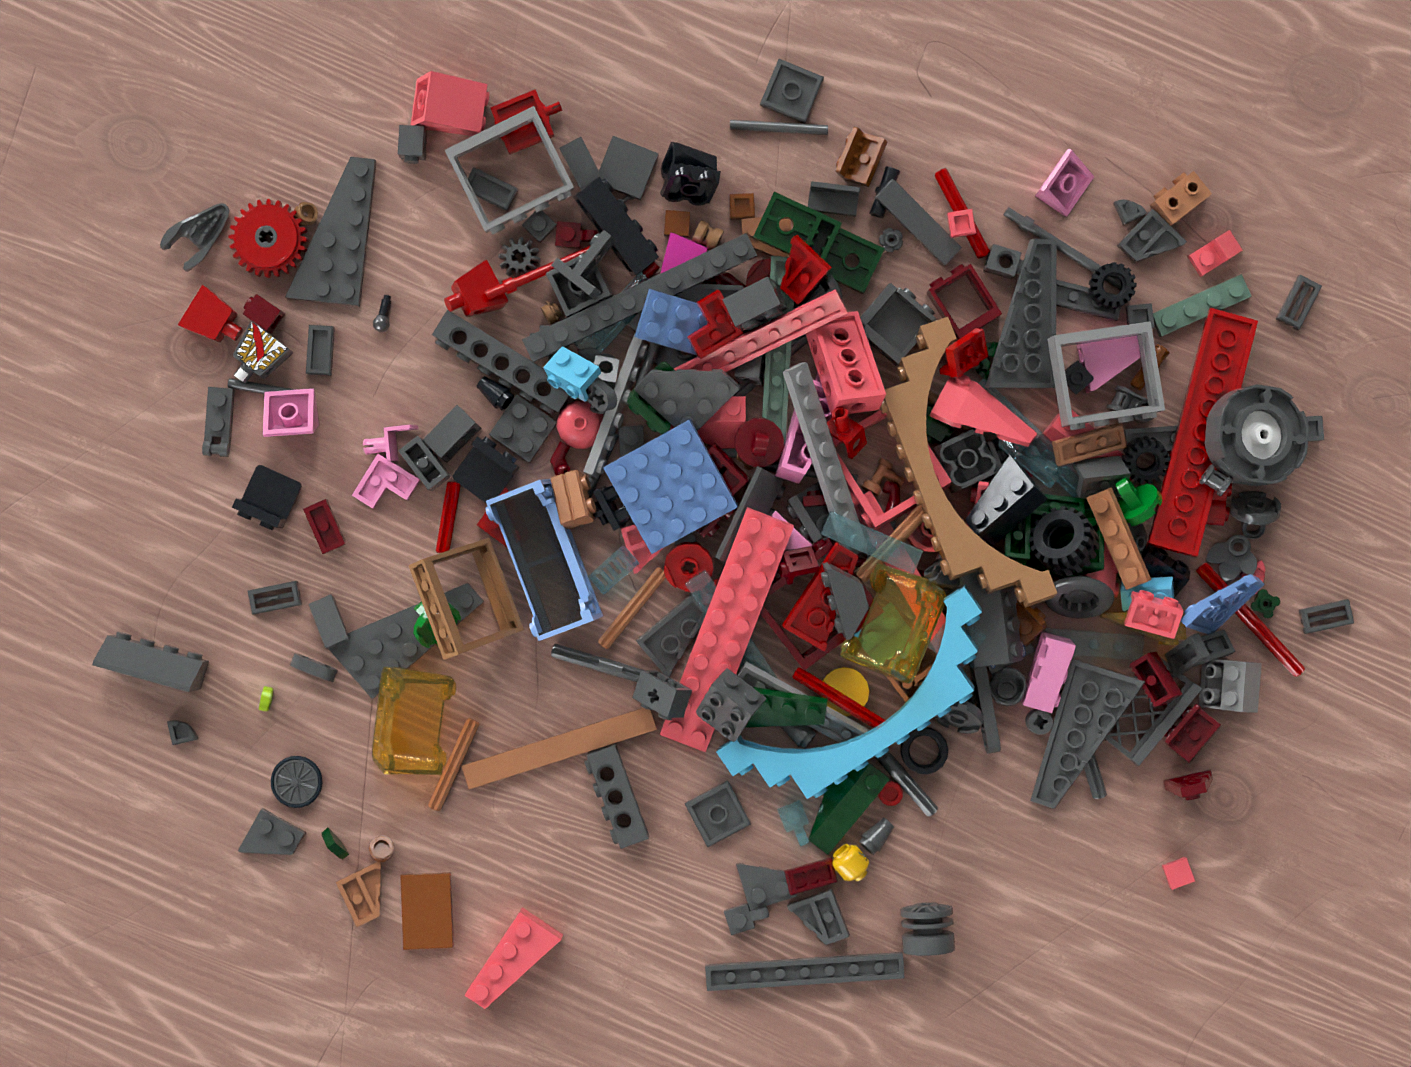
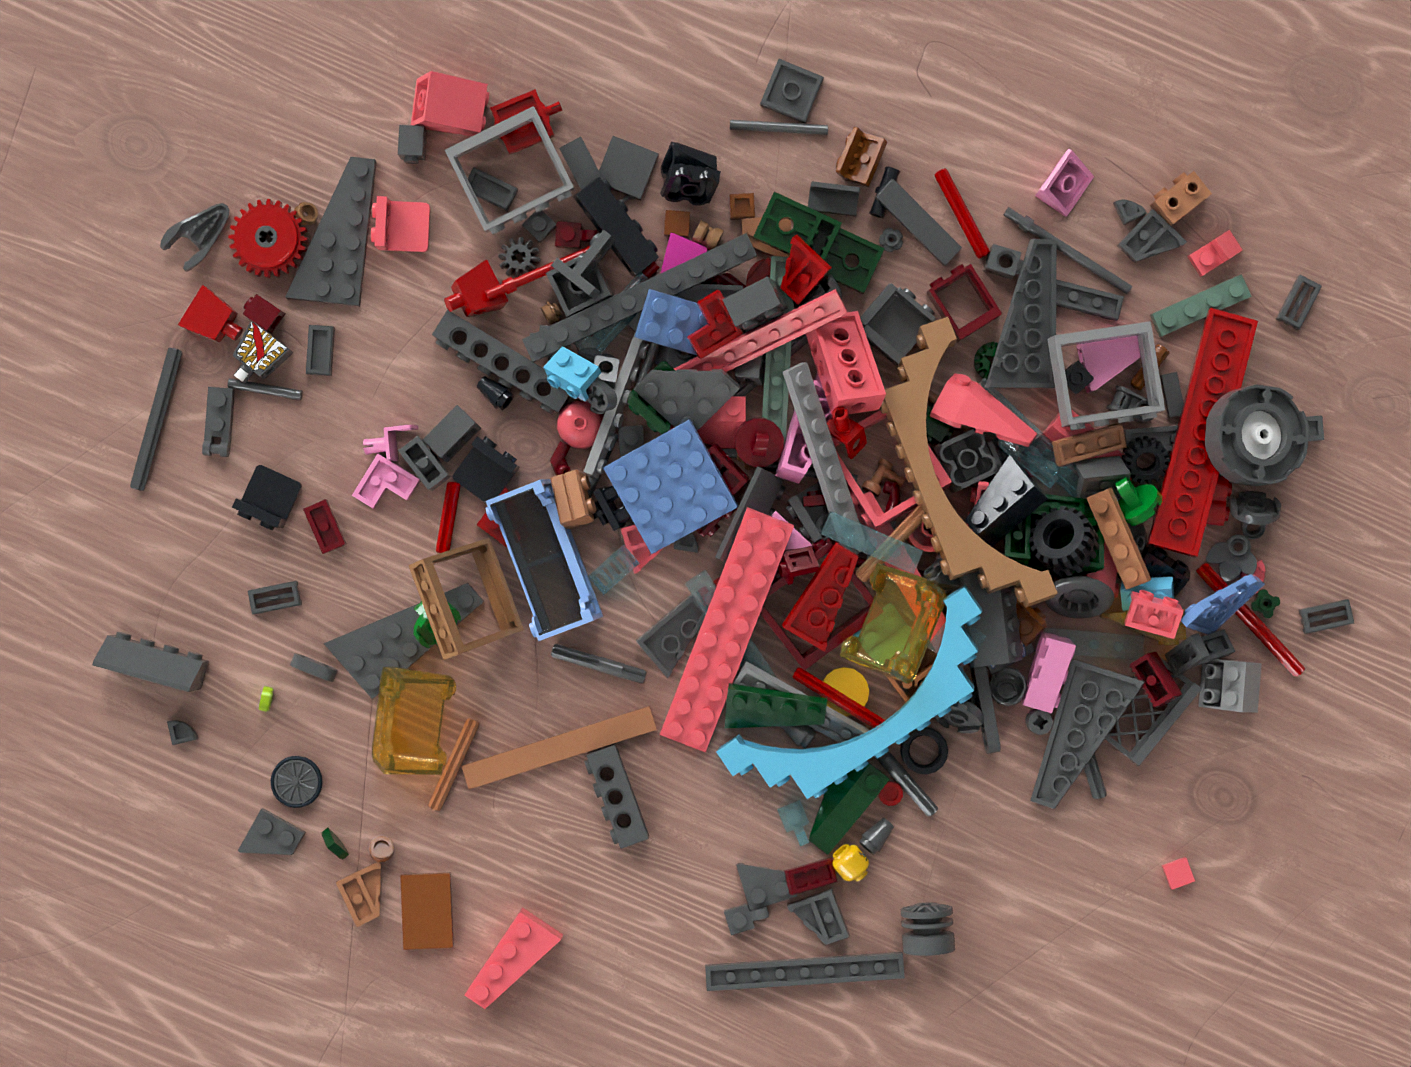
(156, 419): none -> dark grey axle
(290, 412): bright pink slope -> none
(329, 622): dark grey tile -> none
(381, 322): piece -> none
(400, 225): none -> coral bracket
(523, 428): dark grey plate -> none
(632, 608): nougat axle -> none
(662, 694): dark grey brick -> none
(676, 559): red plate -> none
(717, 813): dark grey tile -> none
(729, 705): dark grey bracket -> none
(846, 599): dark grey slope -> none
(961, 223): coral tile -> none
(965, 354): red bracket -> none
(1125, 278): black tyre -> none
(1139, 314): dark grey plate -> none
(1172, 394): none -> dark grey piece
(1190, 785): dark red wing -> none
(1191, 733): dark red bracket -> none
(1215, 480): dark grey bush -> none

